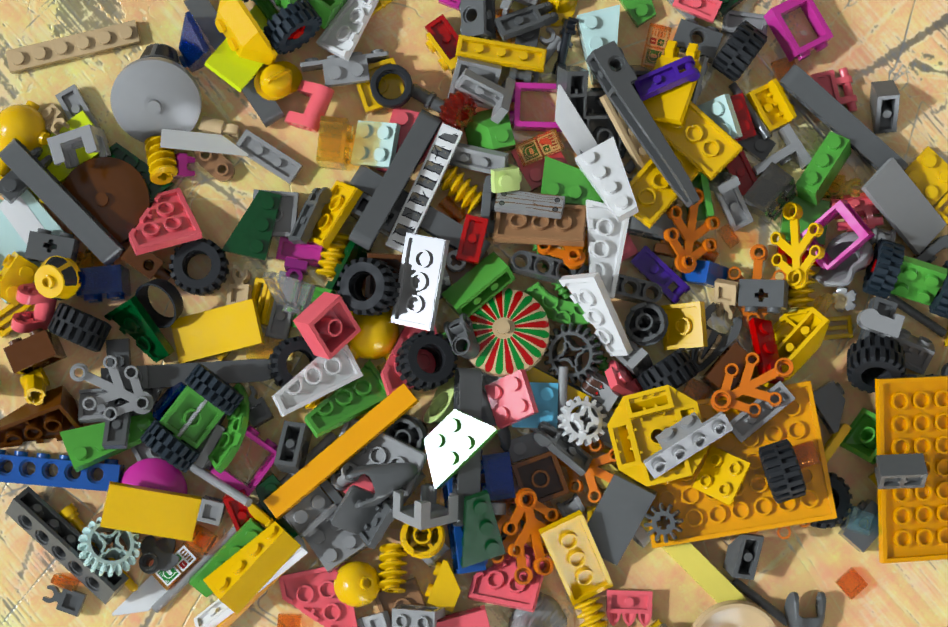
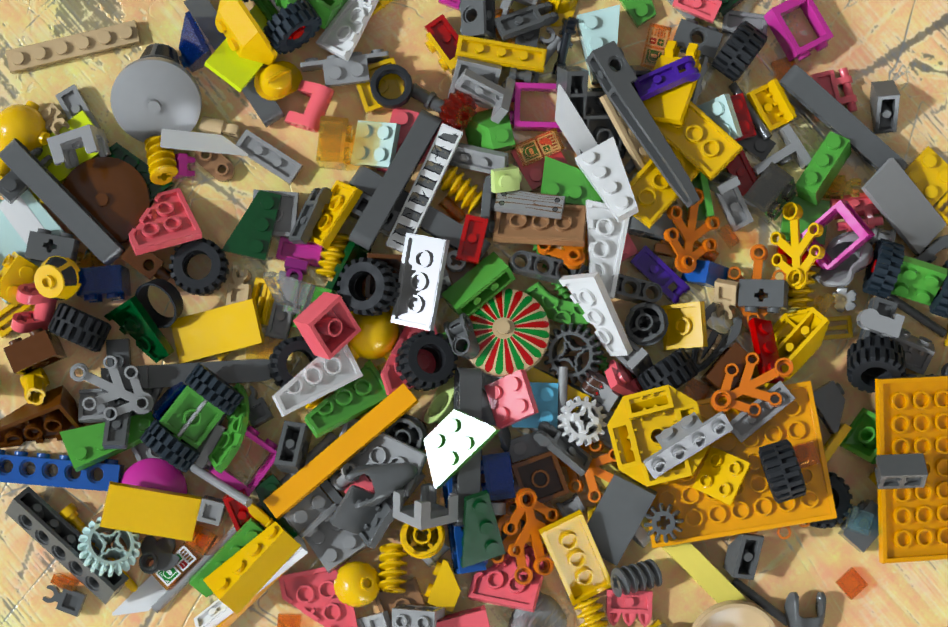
(635, 577): none -> dark grey piece

